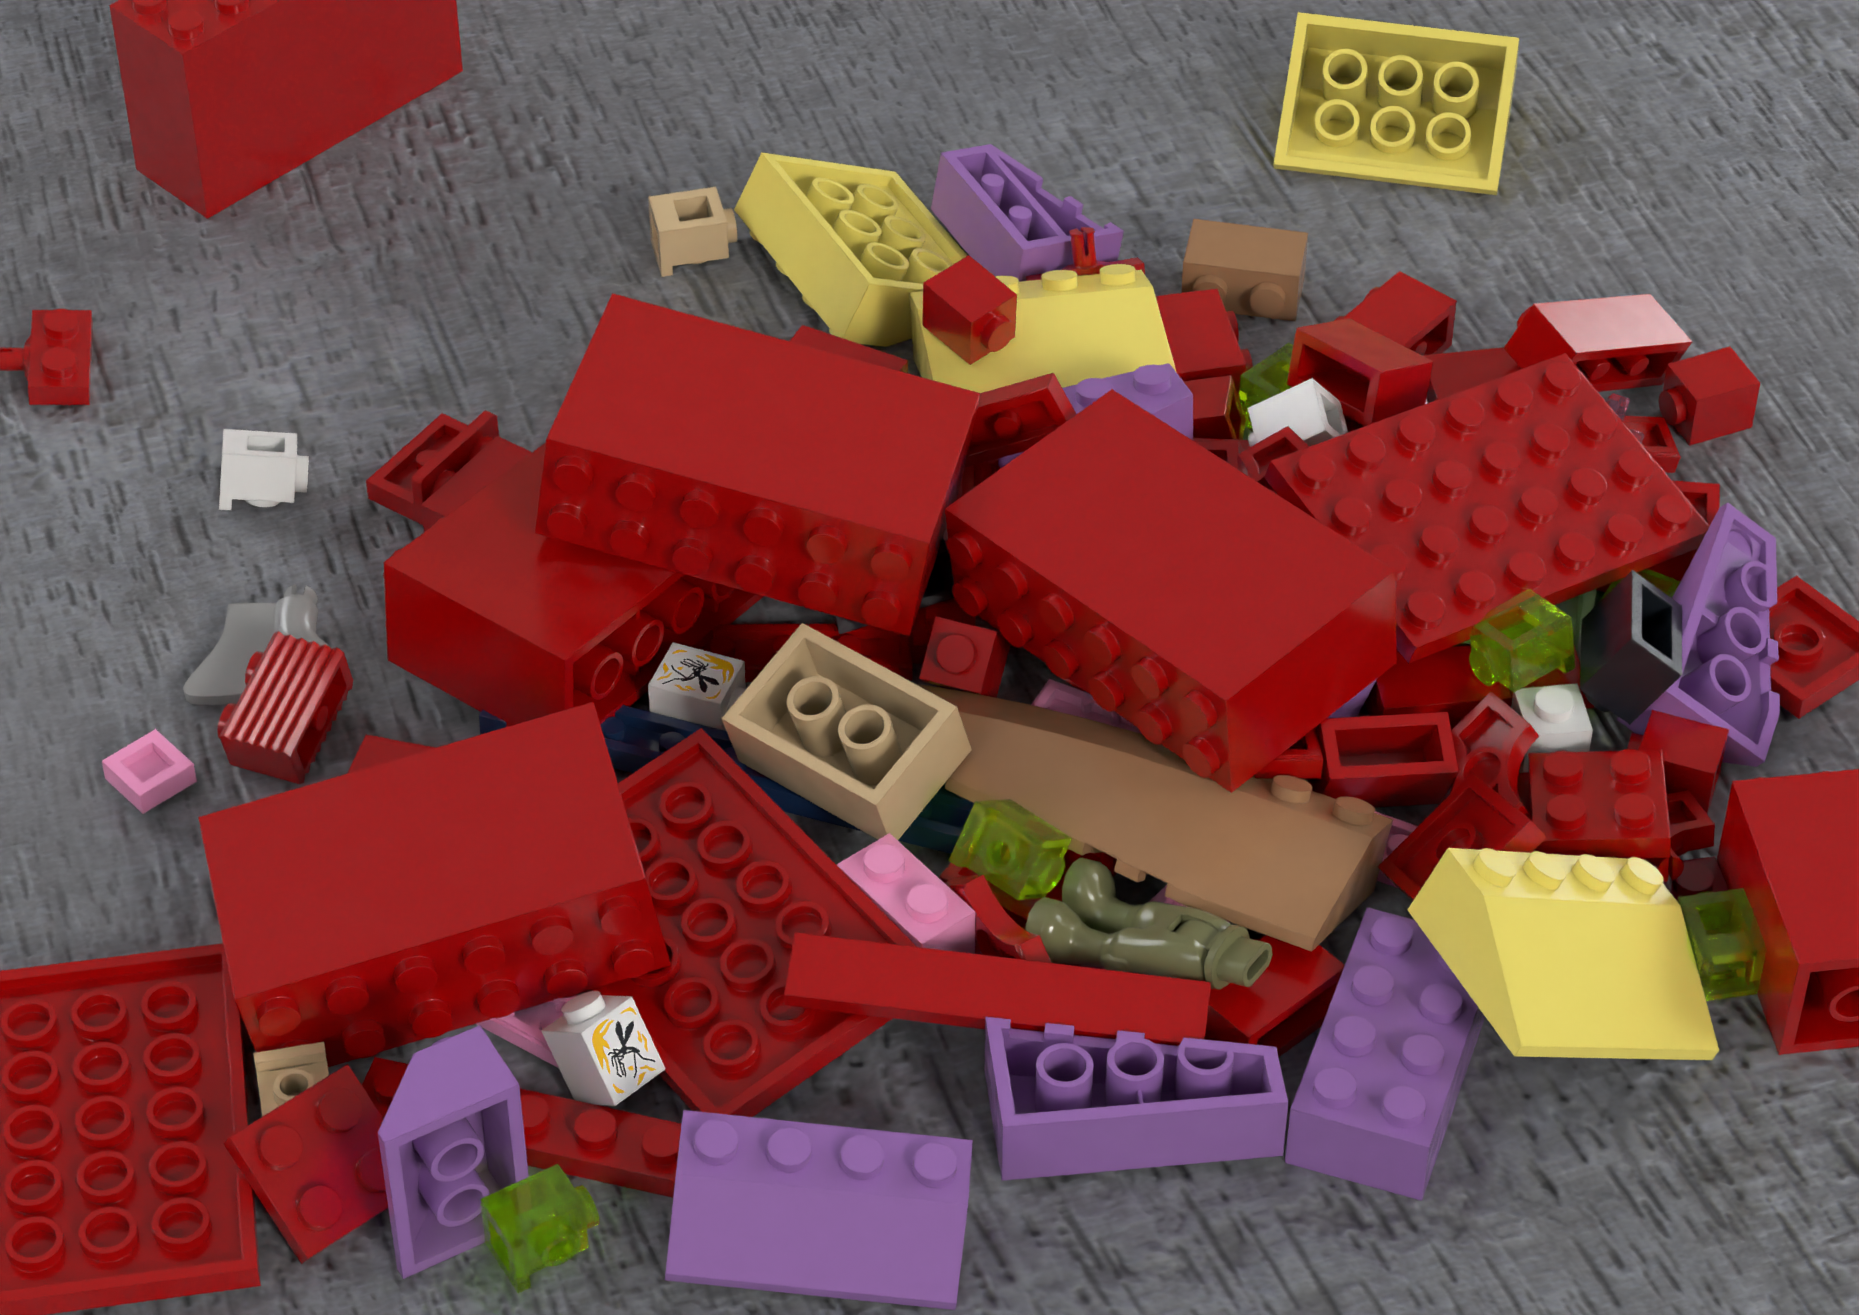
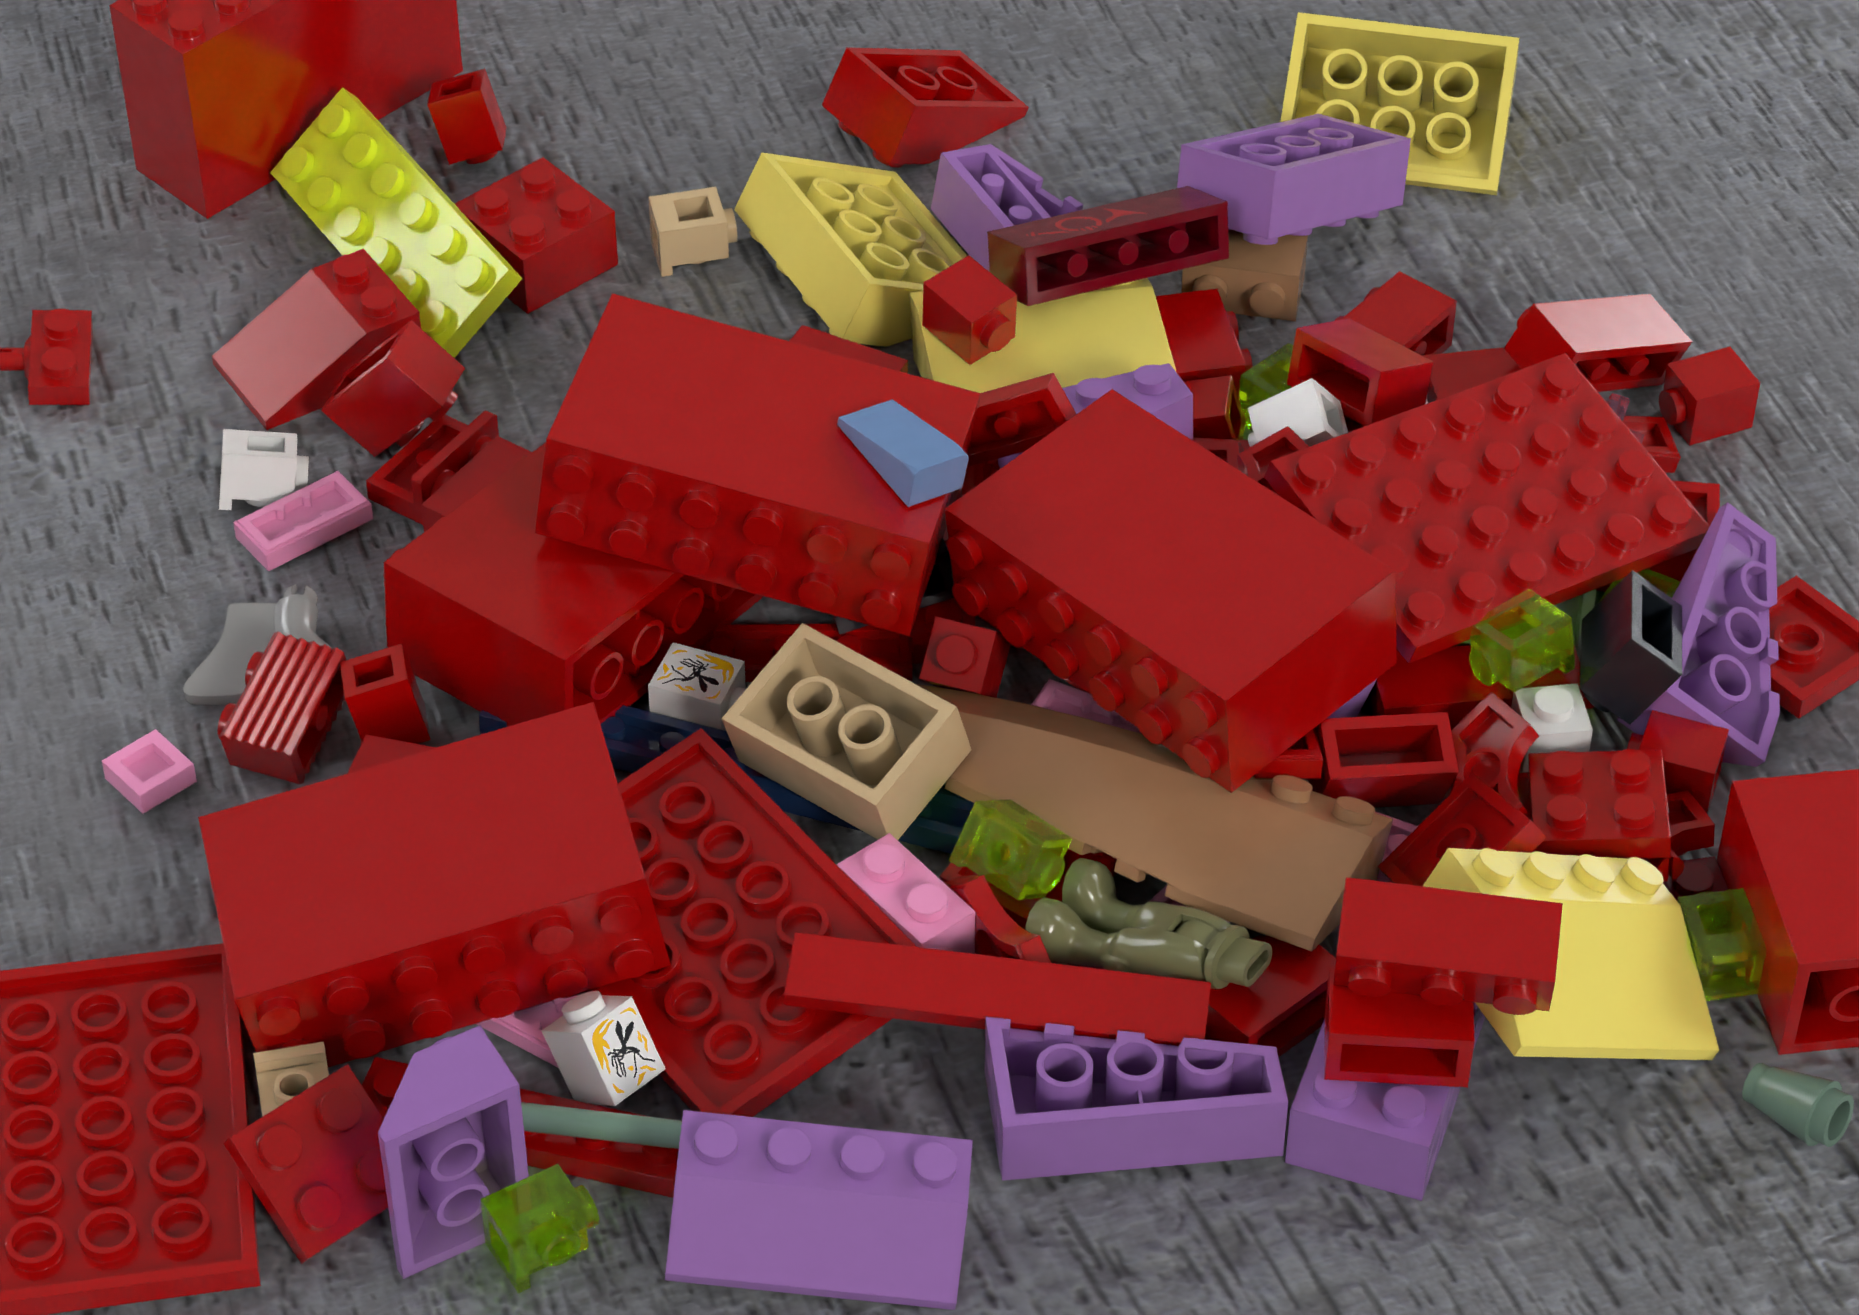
(303, 520): none -> bright pink plate
(311, 336): none -> slope
(377, 198): none -> neon yellow plate
(385, 696): none -> red brick
(395, 390): none -> red brick
(467, 117): none -> red brick
(545, 230): none -> red brick
(601, 1125): none -> sand green bar
(906, 451): none -> medium blue slope
(917, 102): none -> red slope
(1110, 244): none -> dark red brick
(1298, 175): none -> medium lavender brick
(1396, 1039): none -> red brick
(1448, 945): none -> red brick
(1801, 1103): none -> sand green cone

